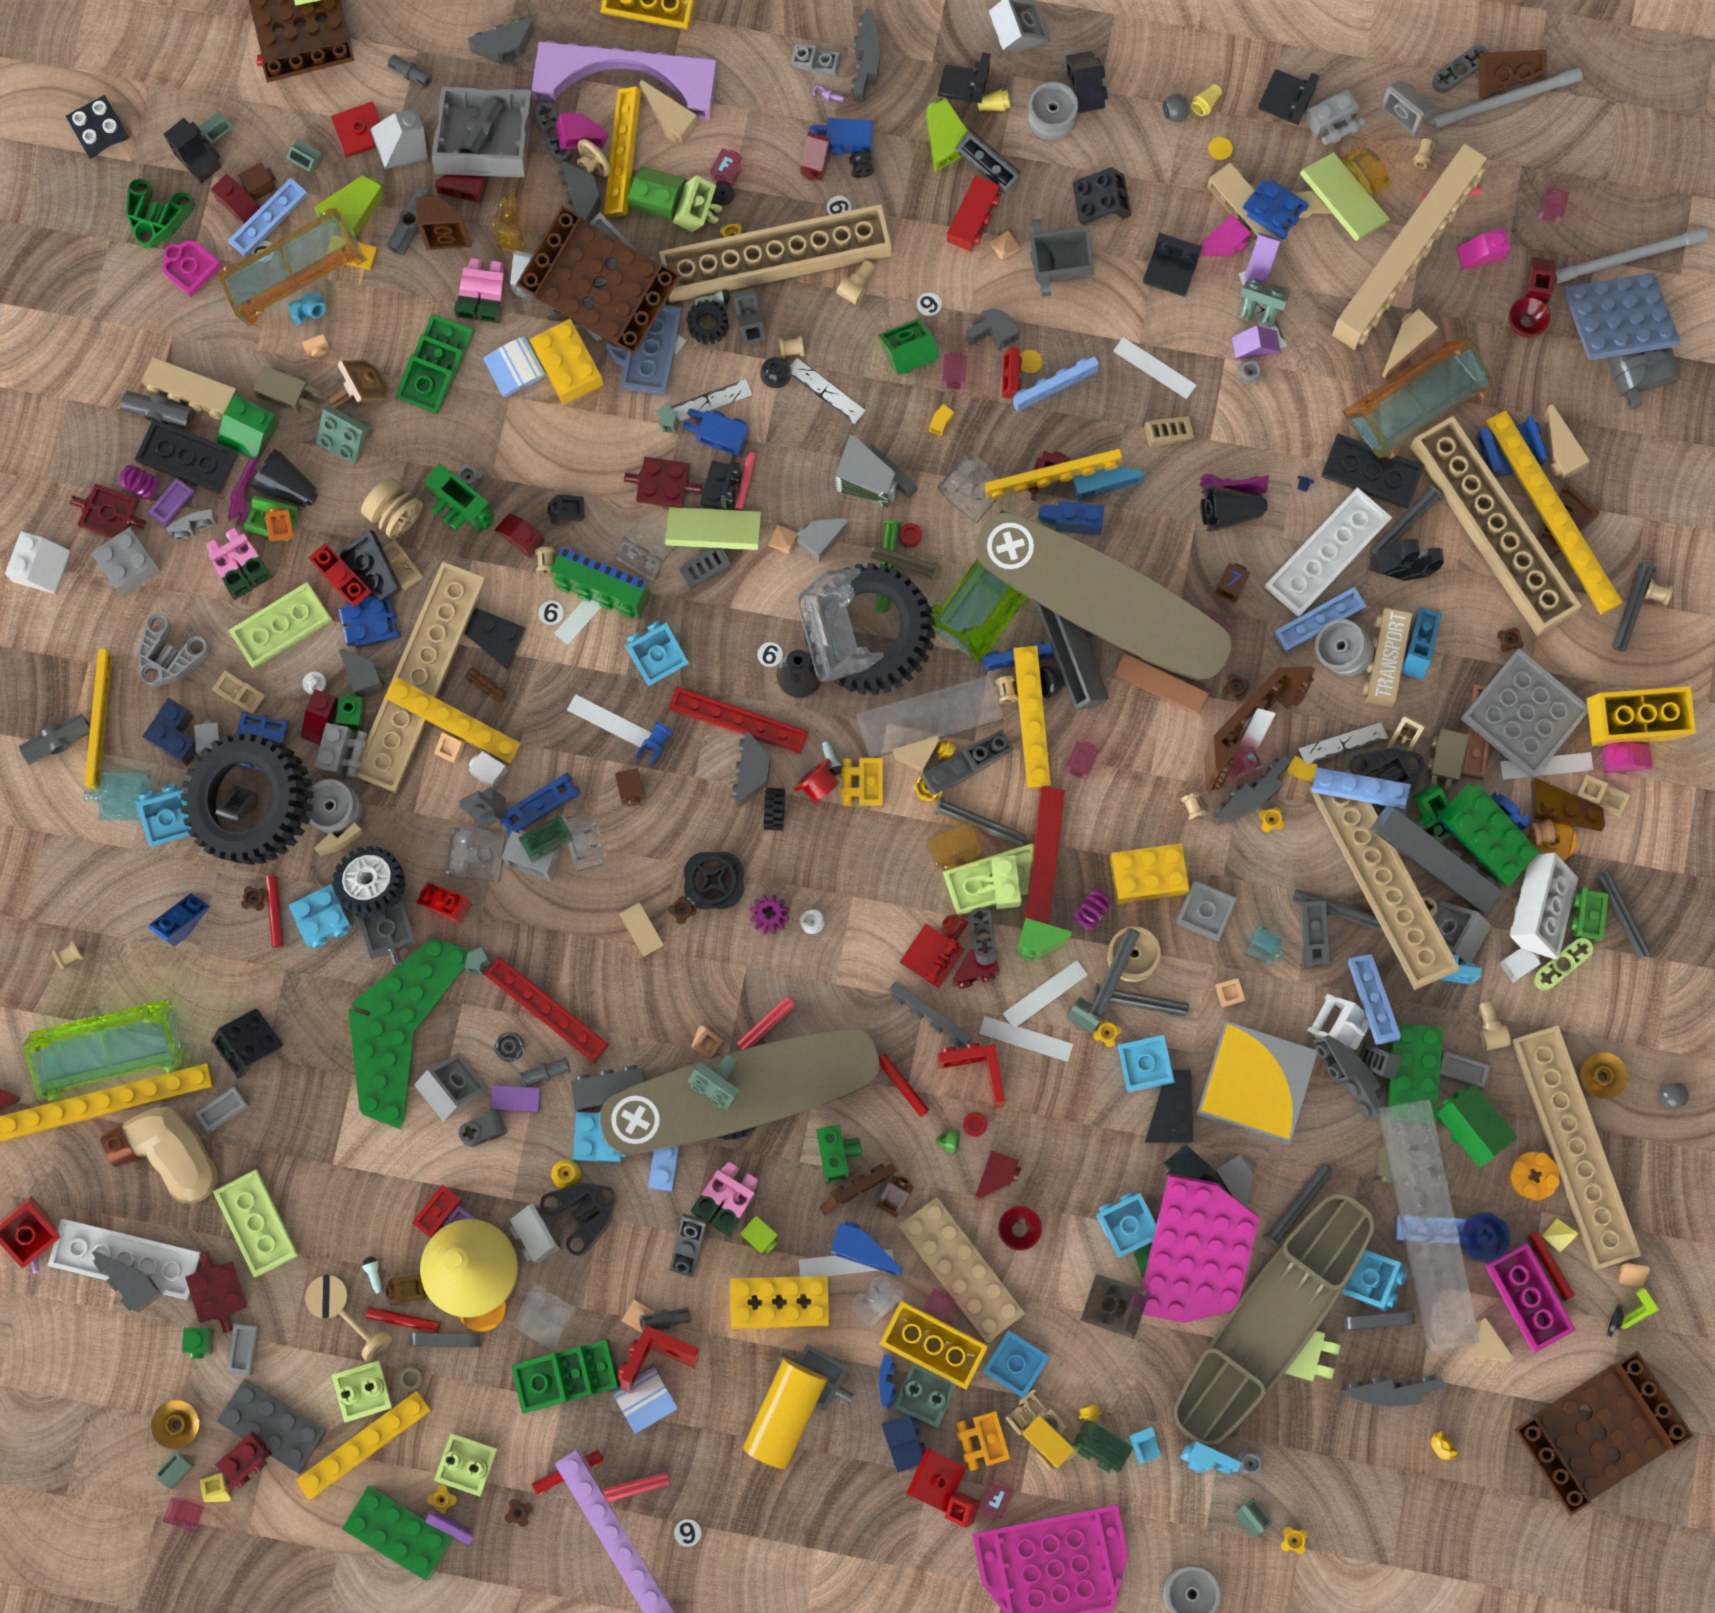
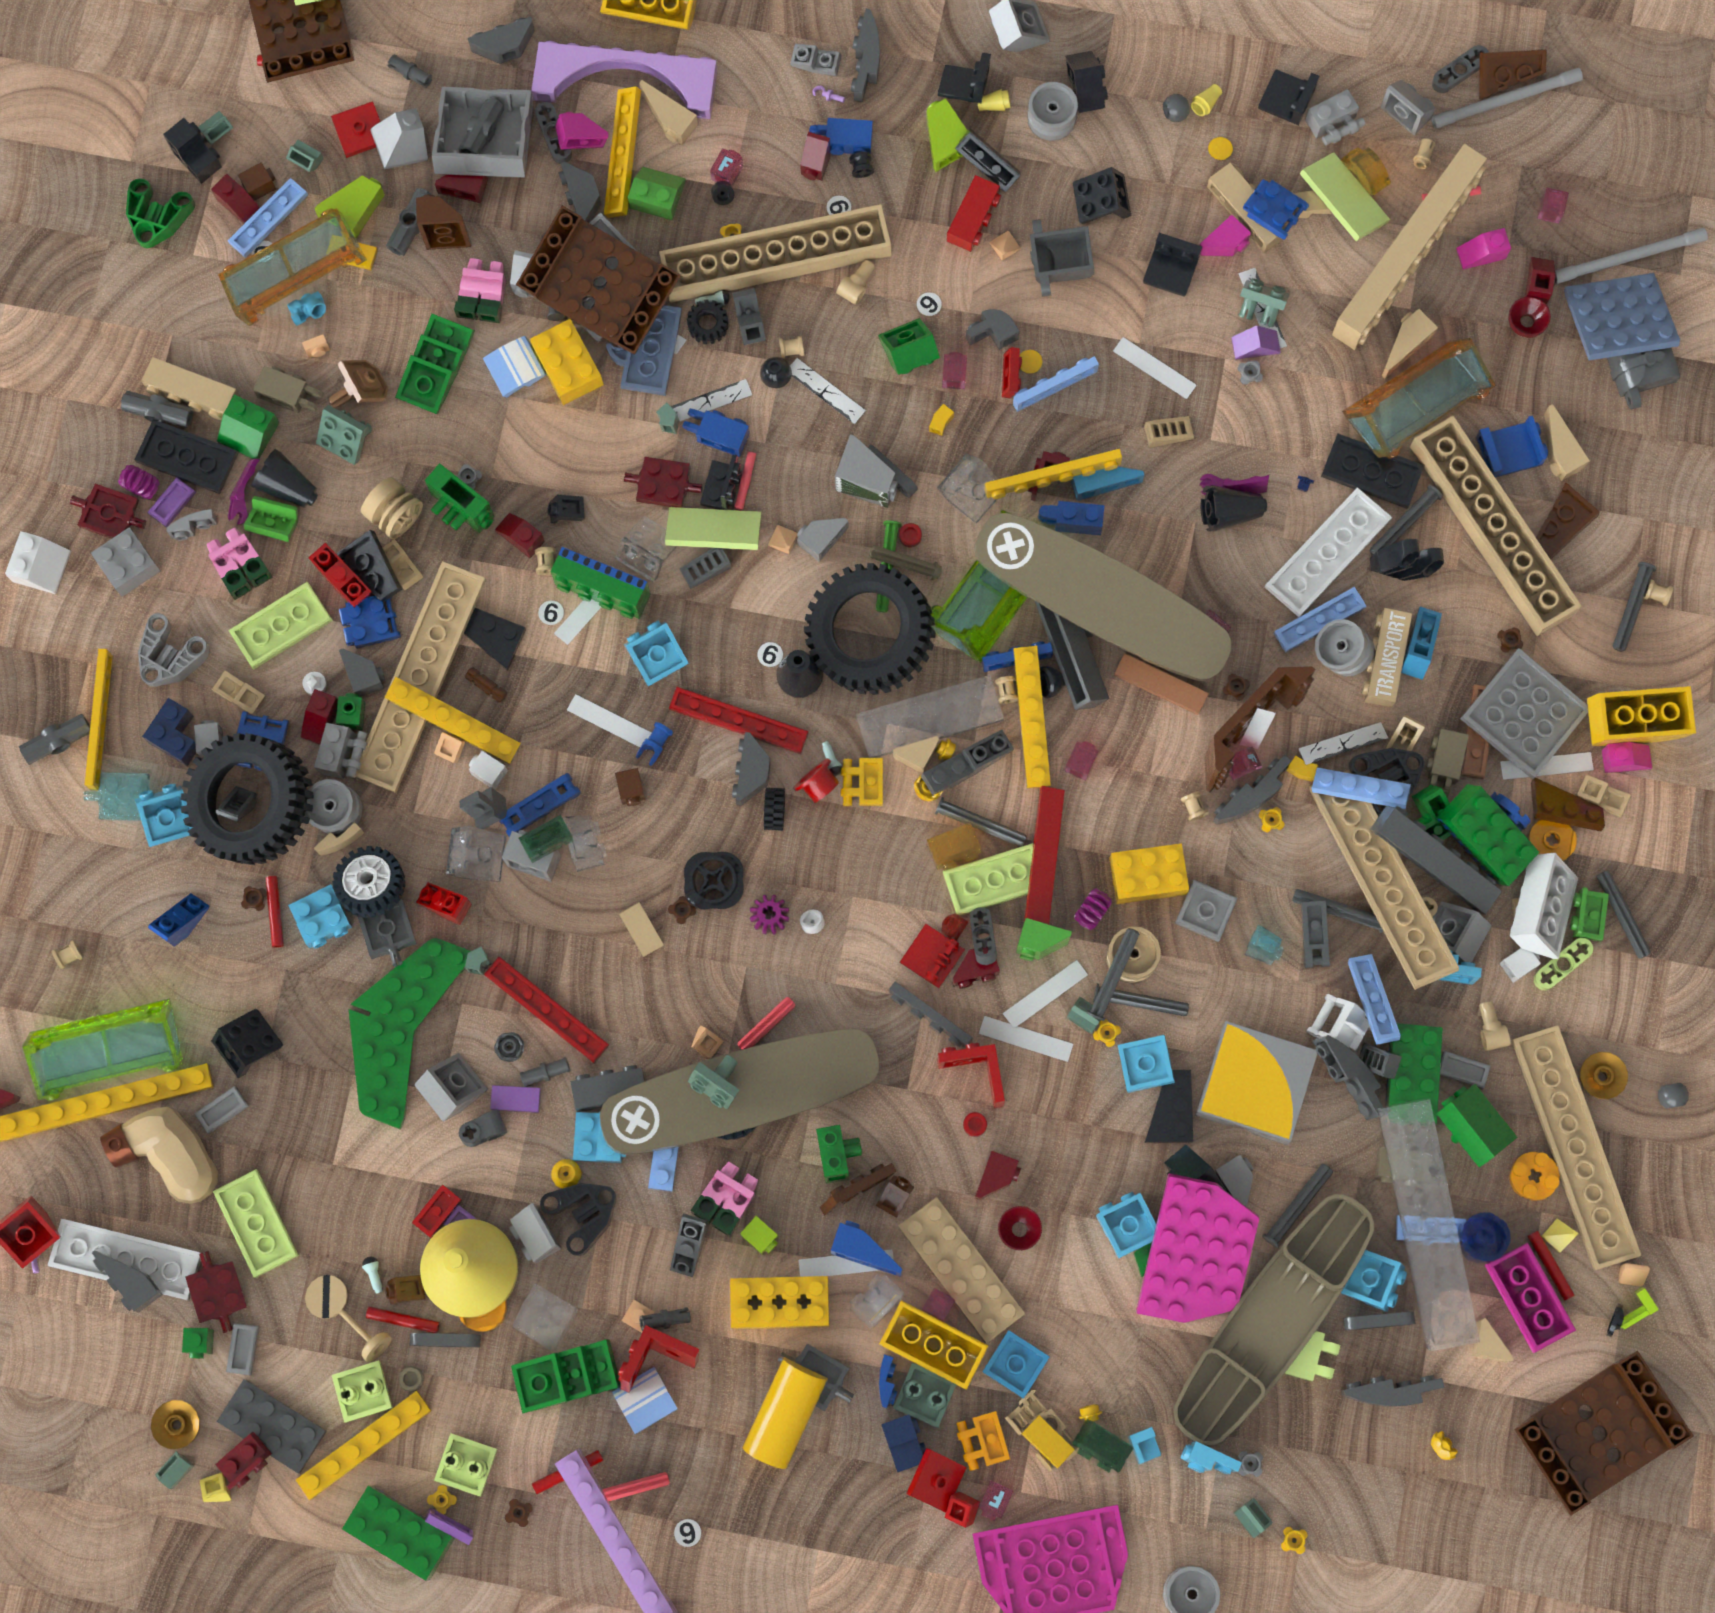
(97, 126): black brick -> none
(183, 1514): clear pink panel -> none
(189, 266): dark pink plate -> none
(278, 524): orange bracket -> none
(505, 233): clear yellow bracket -> none
(590, 160): tan piece -> none
(696, 205): yellowish green brick -> none
(829, 627): clear windscreen -> none
(902, 1085): red piece -> none
(952, 1140): bright green tile -> none
(1004, 882): yellowish green brick -> none
(1115, 1306): clear smoke brick -> none
(1230, 993): light nougat plate -> none
(1232, 582): reddish brown brick -> none
(1262, 257): tile -> none
(1542, 832): medium nougat wheel -> none
(1553, 513): yellow plate -> none

